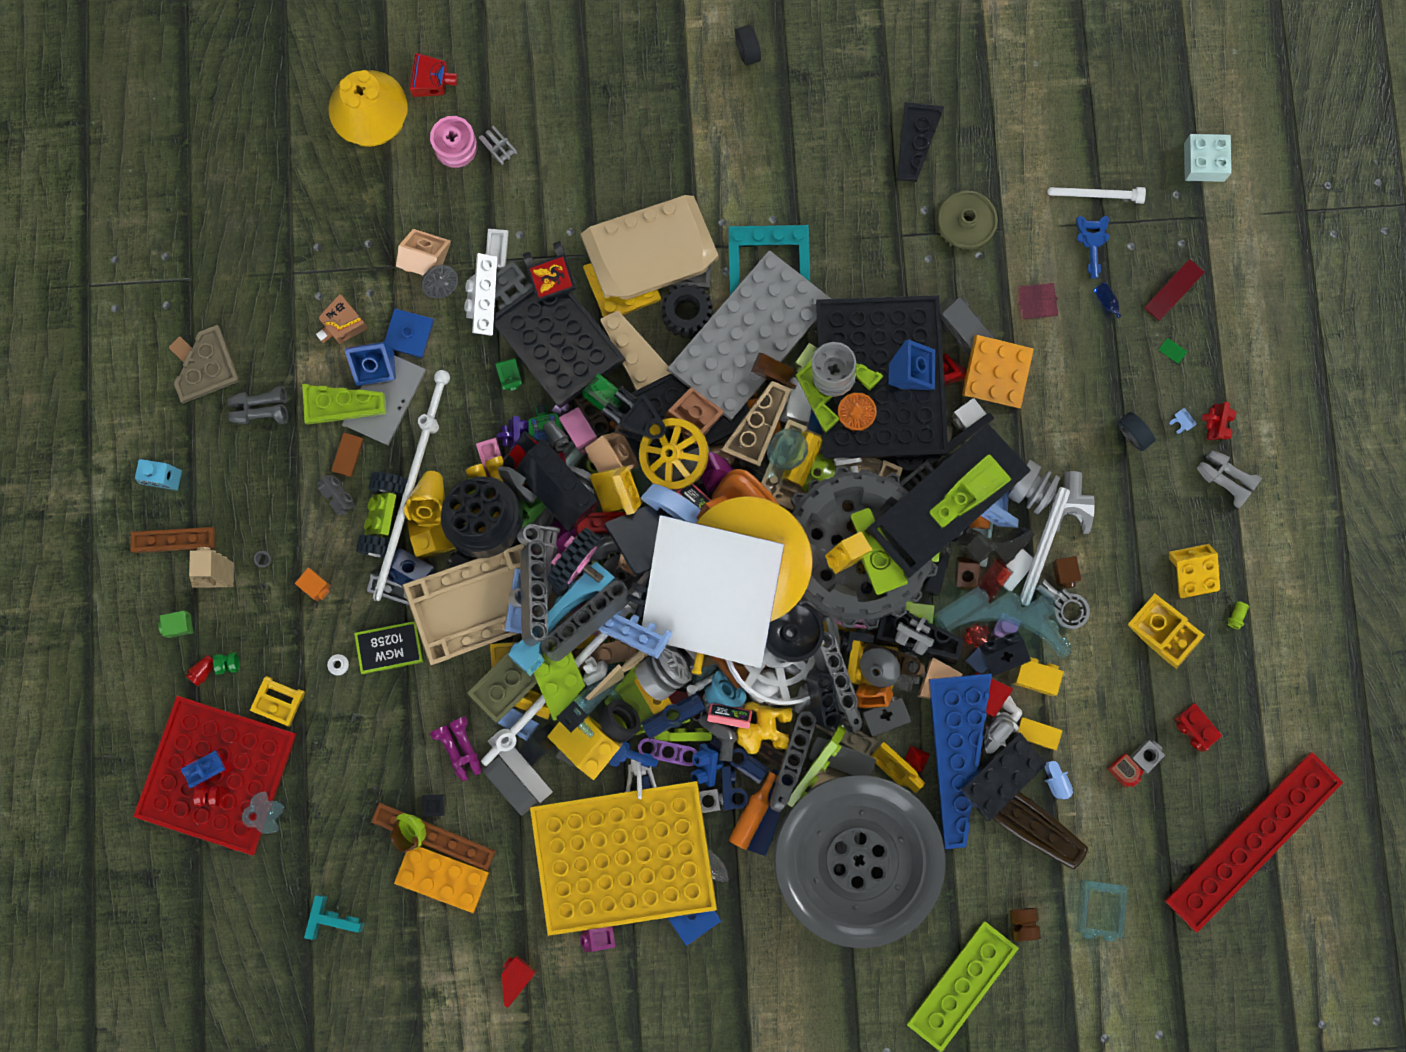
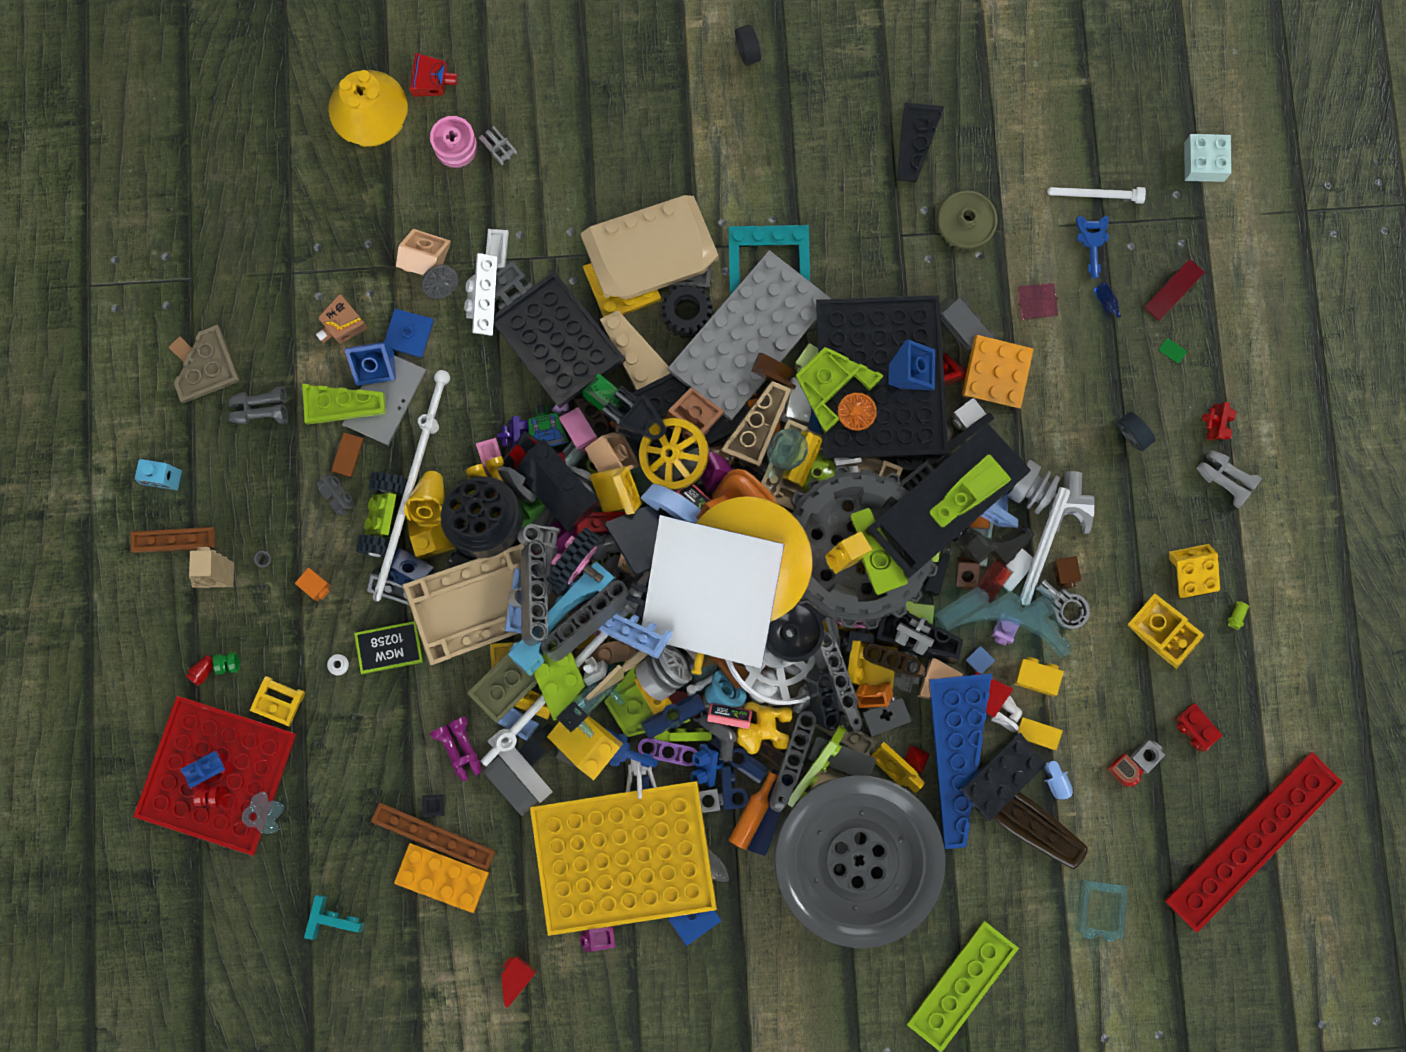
(175, 624): bright green brick -> none
(408, 832): piece -> none
(509, 374): green bracket -> none
(550, 276): flag -> none
(556, 437): dark grey cone -> none
(626, 713): black tyre -> none
(829, 359): light grey wheel -> none
(884, 662): dark grey dish -> none
(977, 635): clear red gear -> none
(998, 732): light grey arm -> none
(1004, 653): black brick -> none
(1025, 924): reddish brown wheel -> none
(1184, 419): light blue tile -> none

